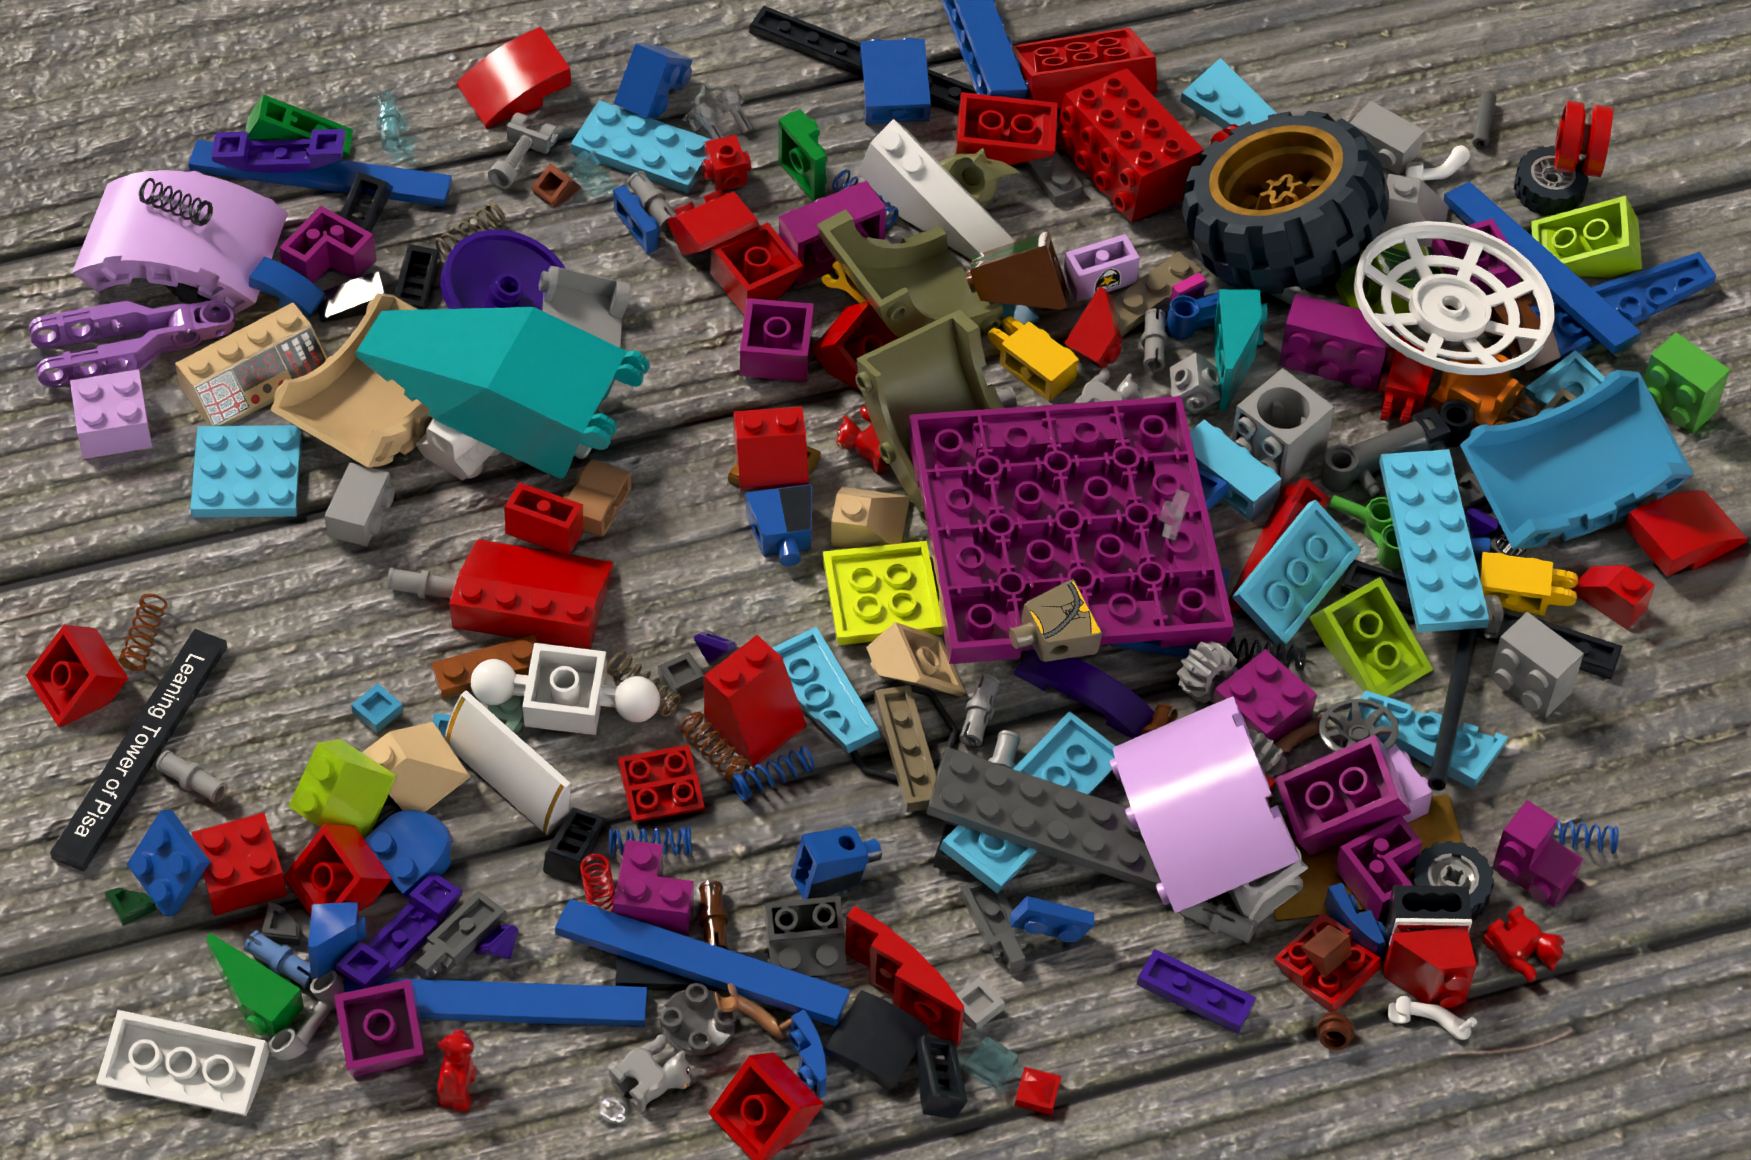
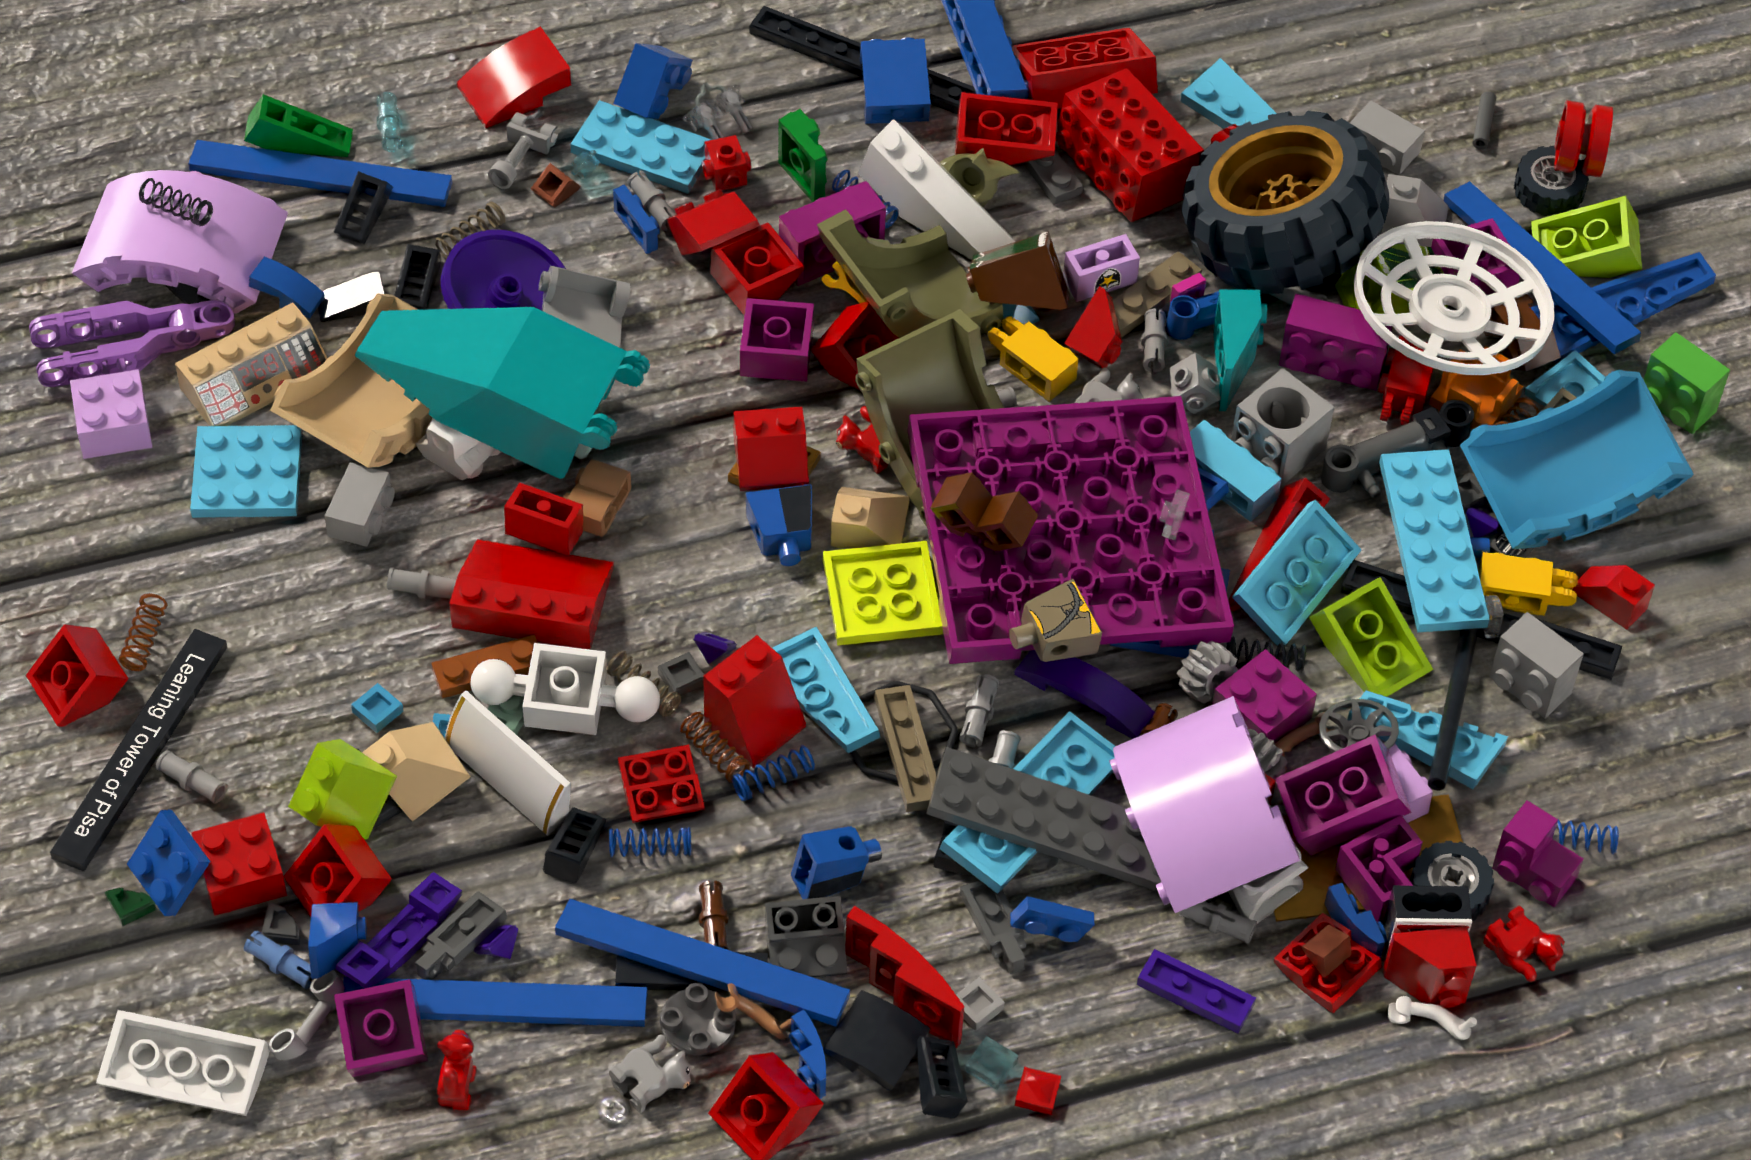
(260, 994): green slope -> none
(278, 156): dark purple slope -> none
(328, 242): magenta brick -> none
(411, 848): blue slope -> none
(605, 877): red piece -> none
(649, 896): magenta brick -> none
(914, 659): tan slope -> none
(969, 508): none -> reddish brown brick
(1335, 1030): copper plate -> none
(1377, 527): bright green beam -> none
(1457, 159): white piece -> none
(1683, 531): red slope -> none

